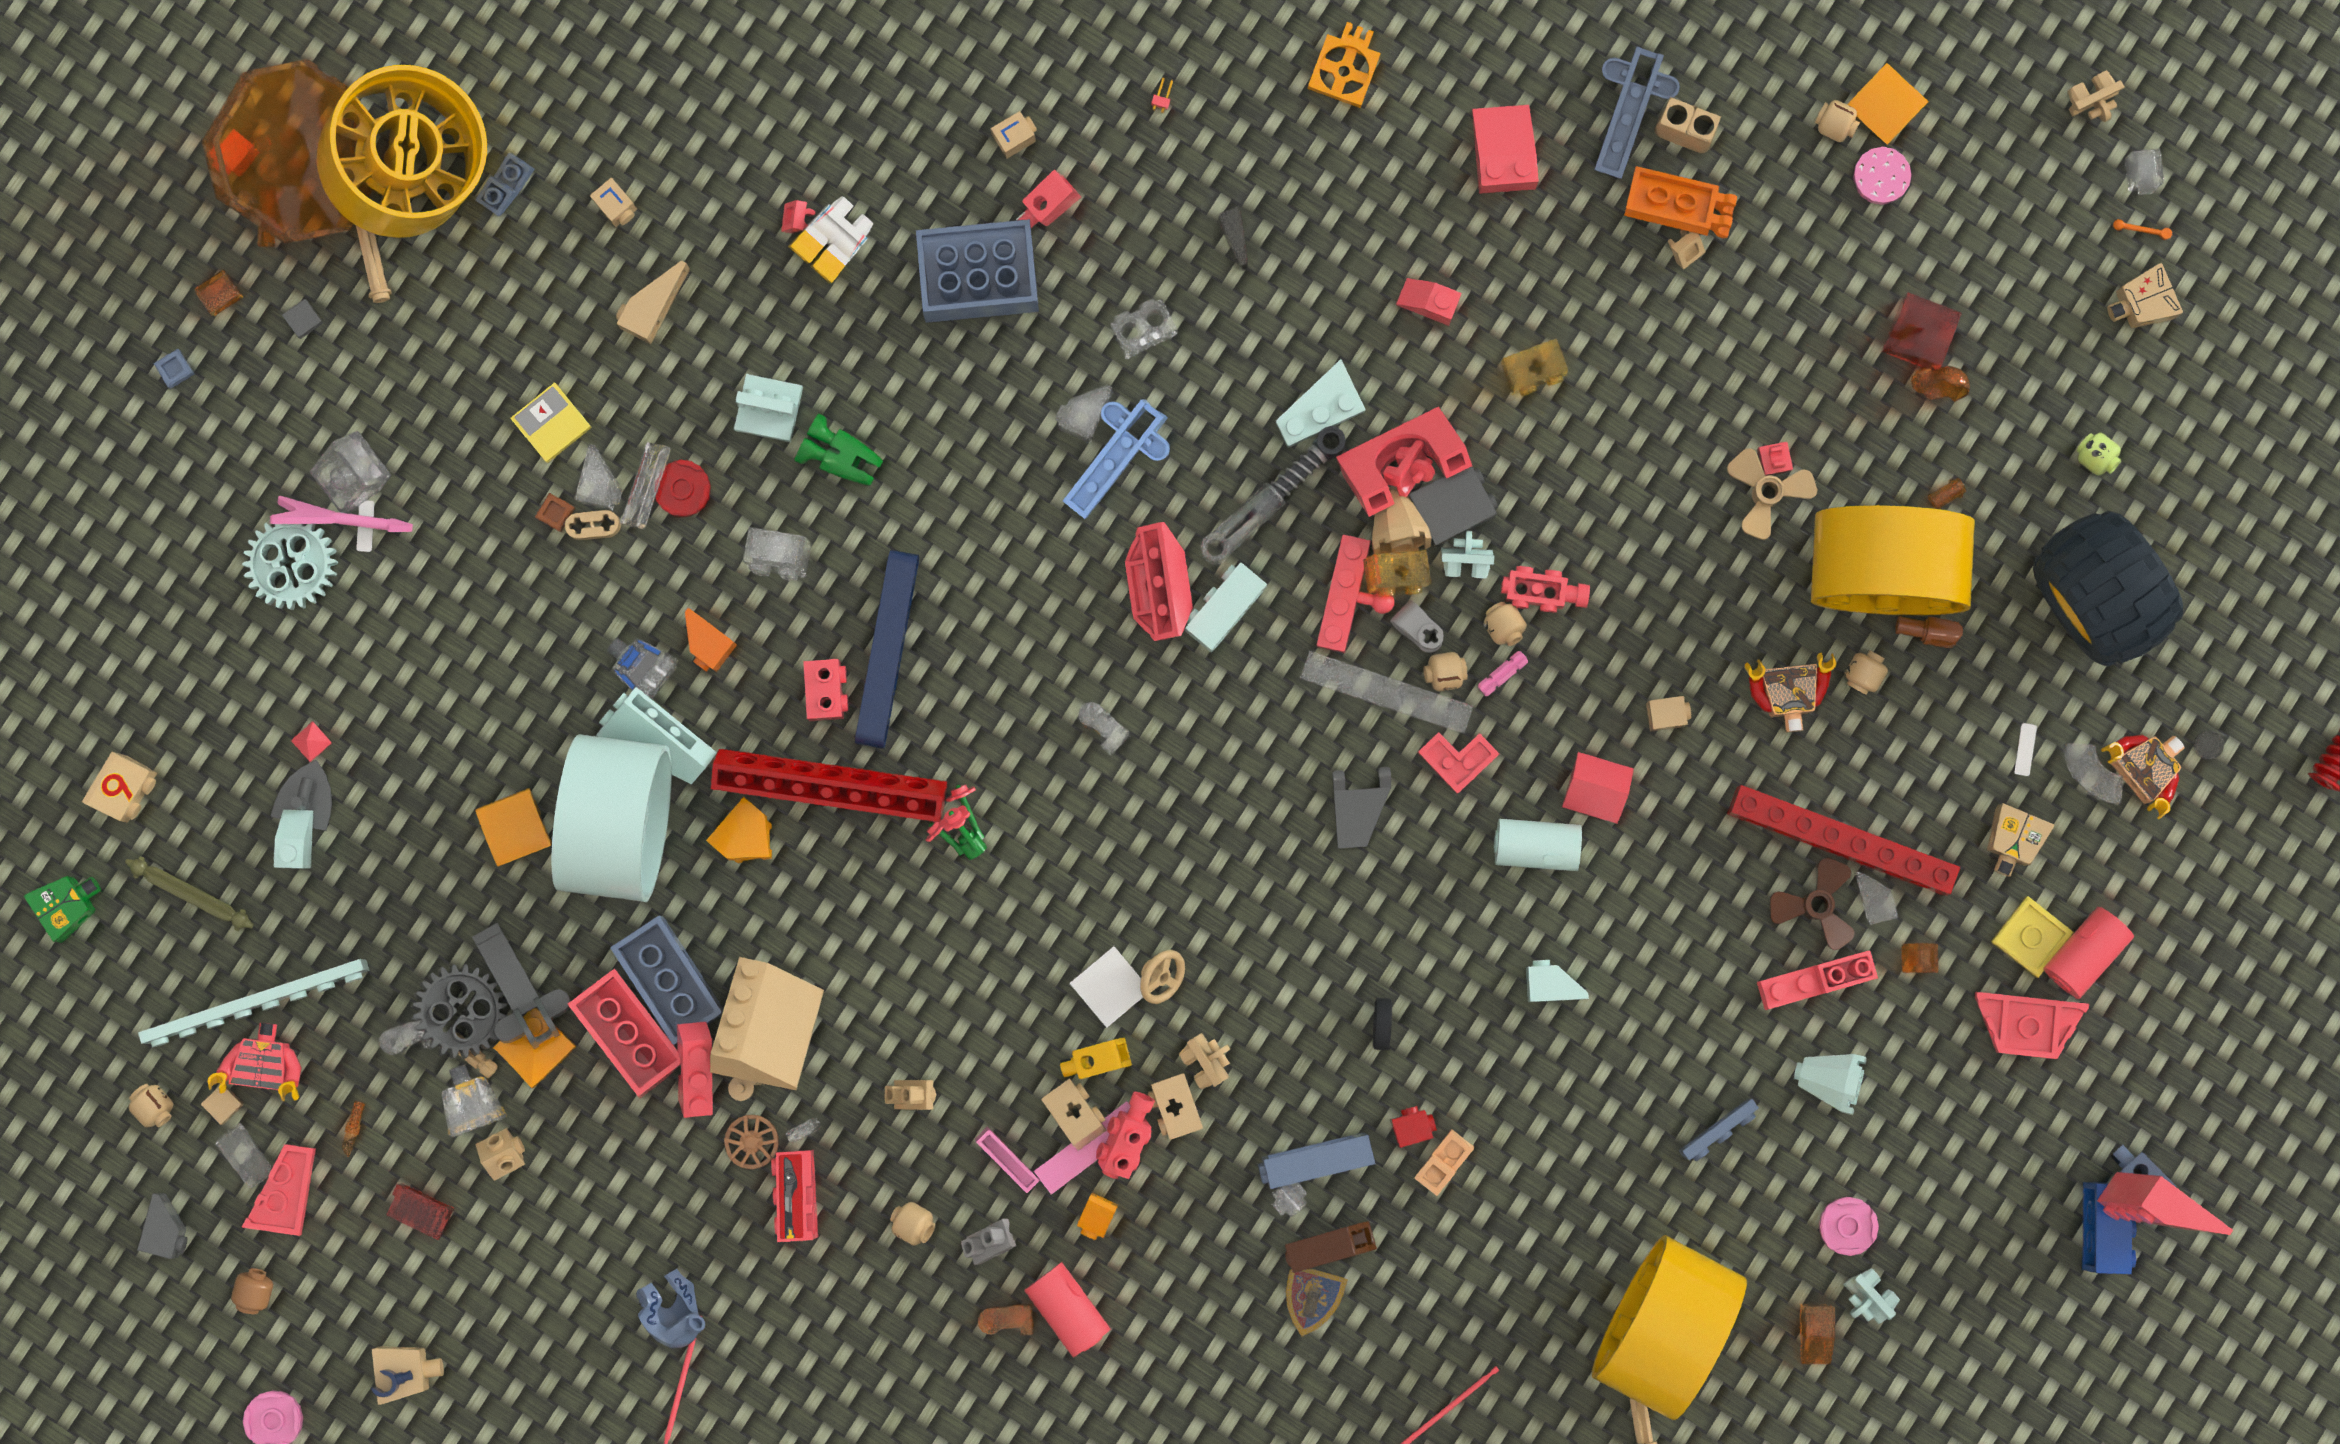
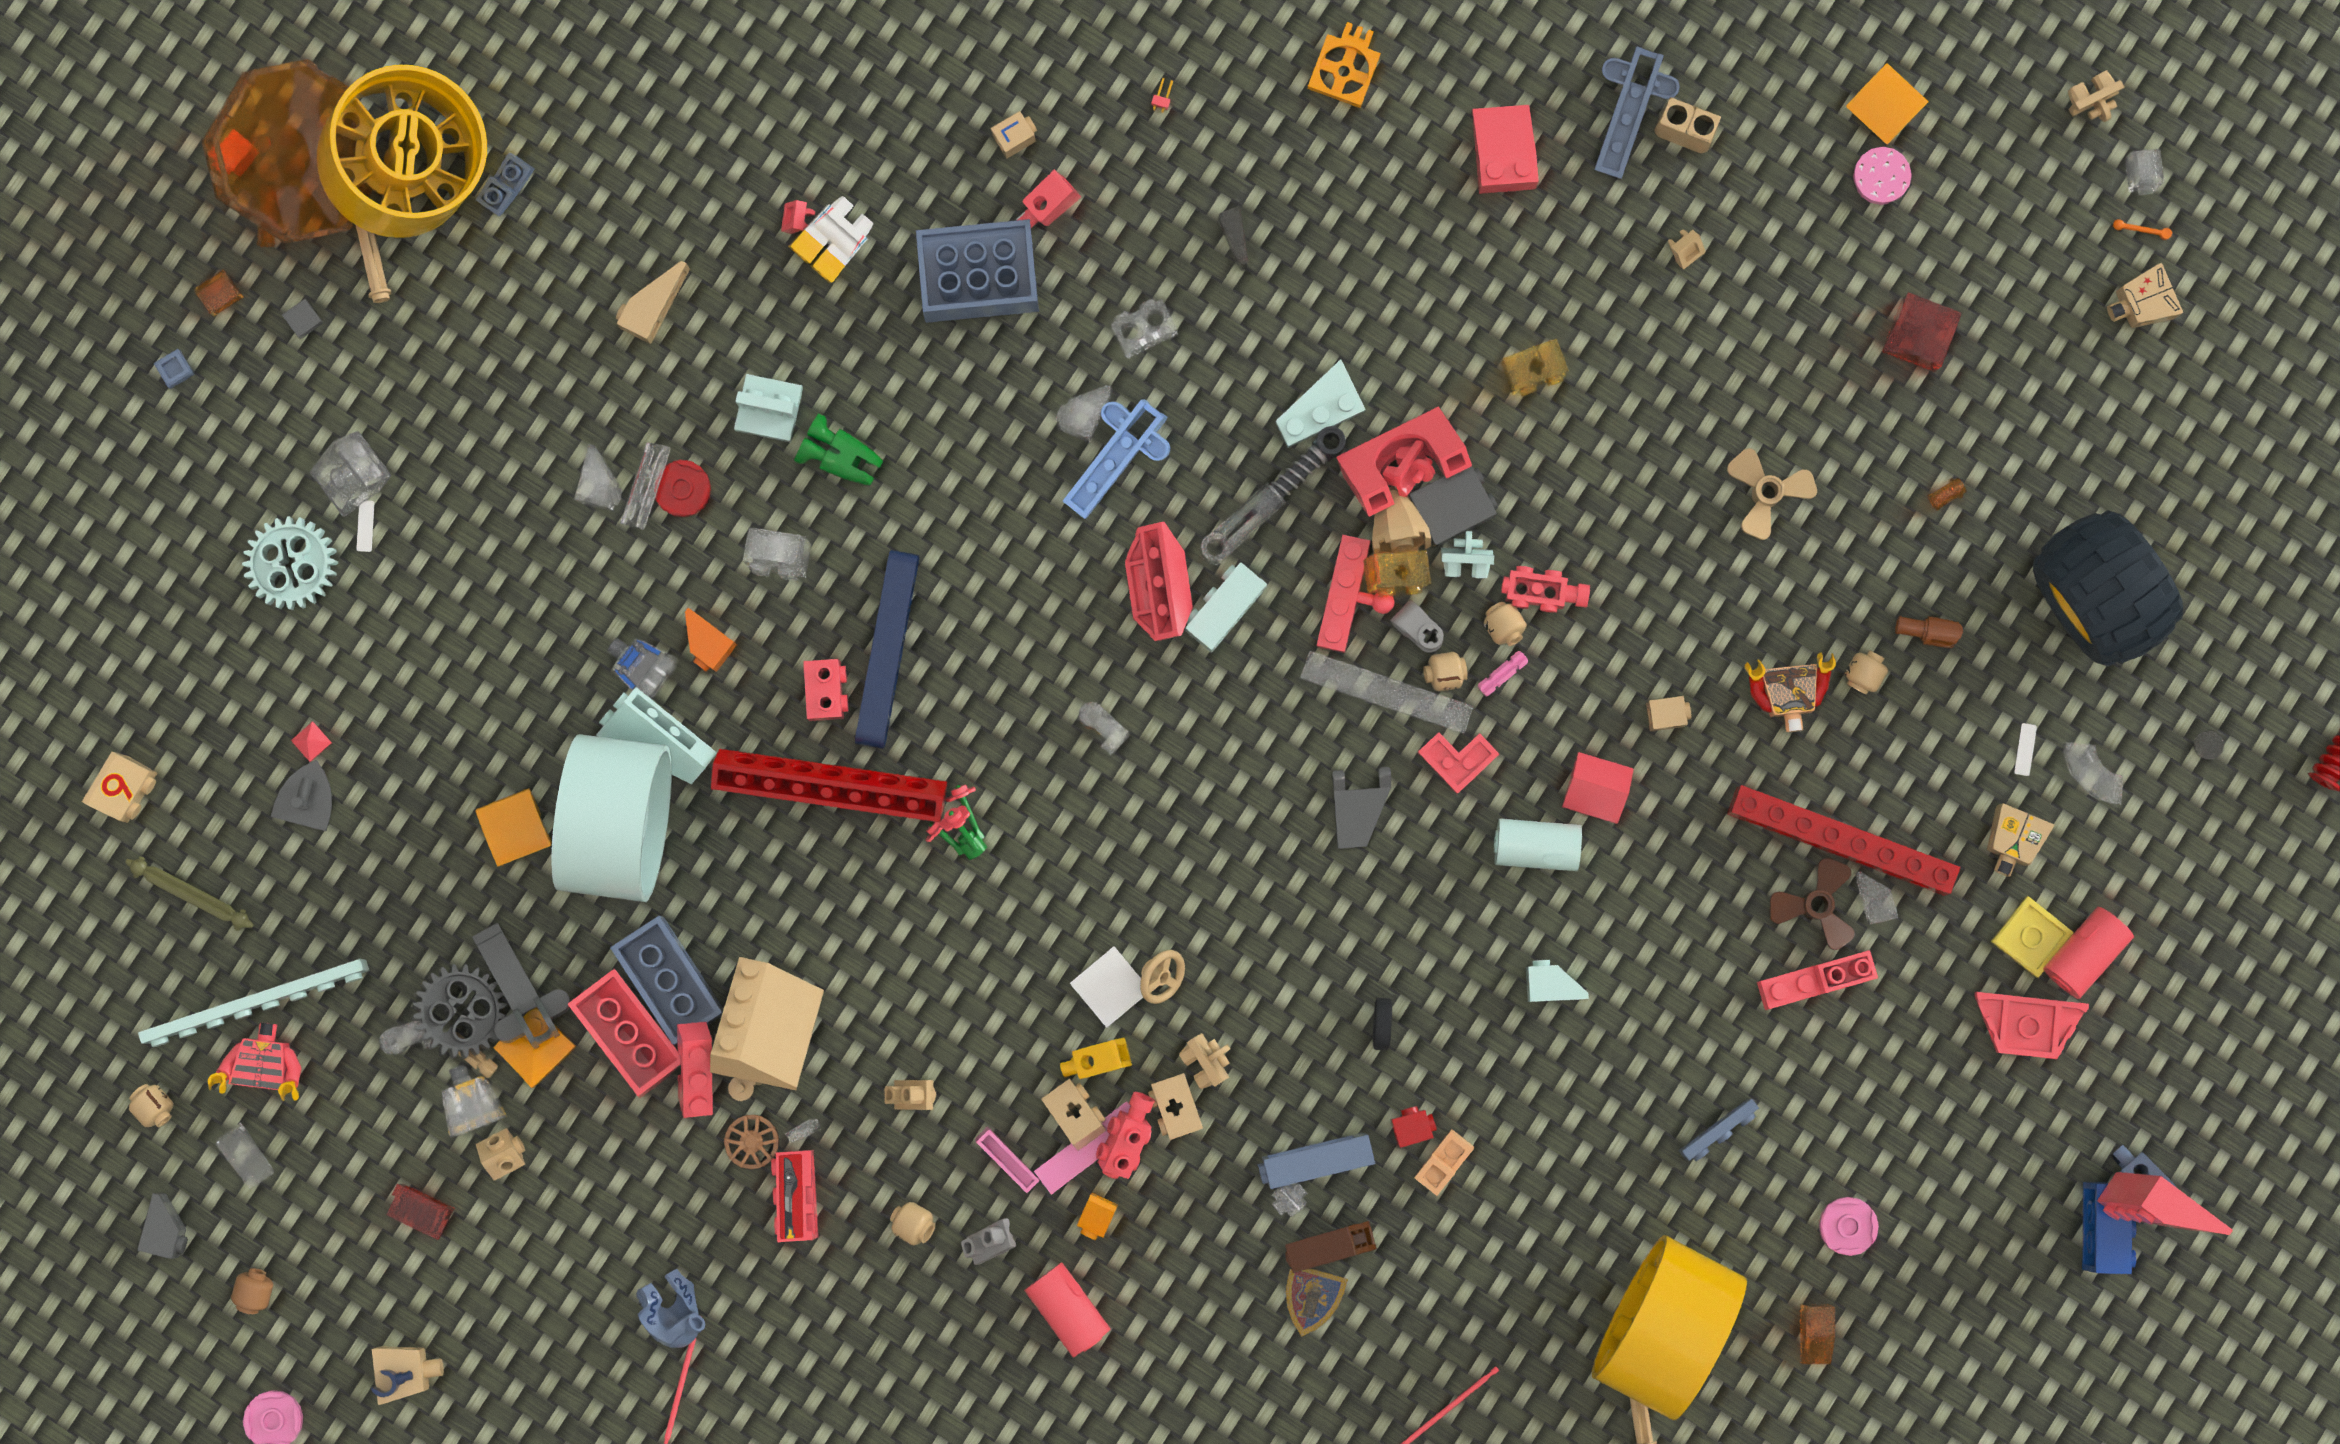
(63, 905): green torso -> none
(222, 1105): tan tile -> none
(285, 1194): coral wing -> none
(294, 839): light aqua slope -> none
(309, 514): bright pink piece -> none
(353, 1127): clear orange piece -> none
(551, 422): light yellow tile -> none
(554, 512): dark orange tile -> none
(592, 518): tan beam -> none
(614, 203): tan brick -> none
(743, 834): light orange slope -> none
(1007, 1317): clear orange leg -> none
(1429, 300): coral slope -> none
(1679, 203): orange tile -> none
(1775, 458): coral tile -> none
(1832, 1079): light aqua cone -> none
(1837, 121): tan head -> none
(1868, 1300): light aqua hips -> none
(1892, 560): yellow wheel -> none
(1920, 958): clear orange slope -> none
(1941, 383): clear orange hair -> none
(2099, 454): yellowish green head -> none
(2148, 768): torso -> none

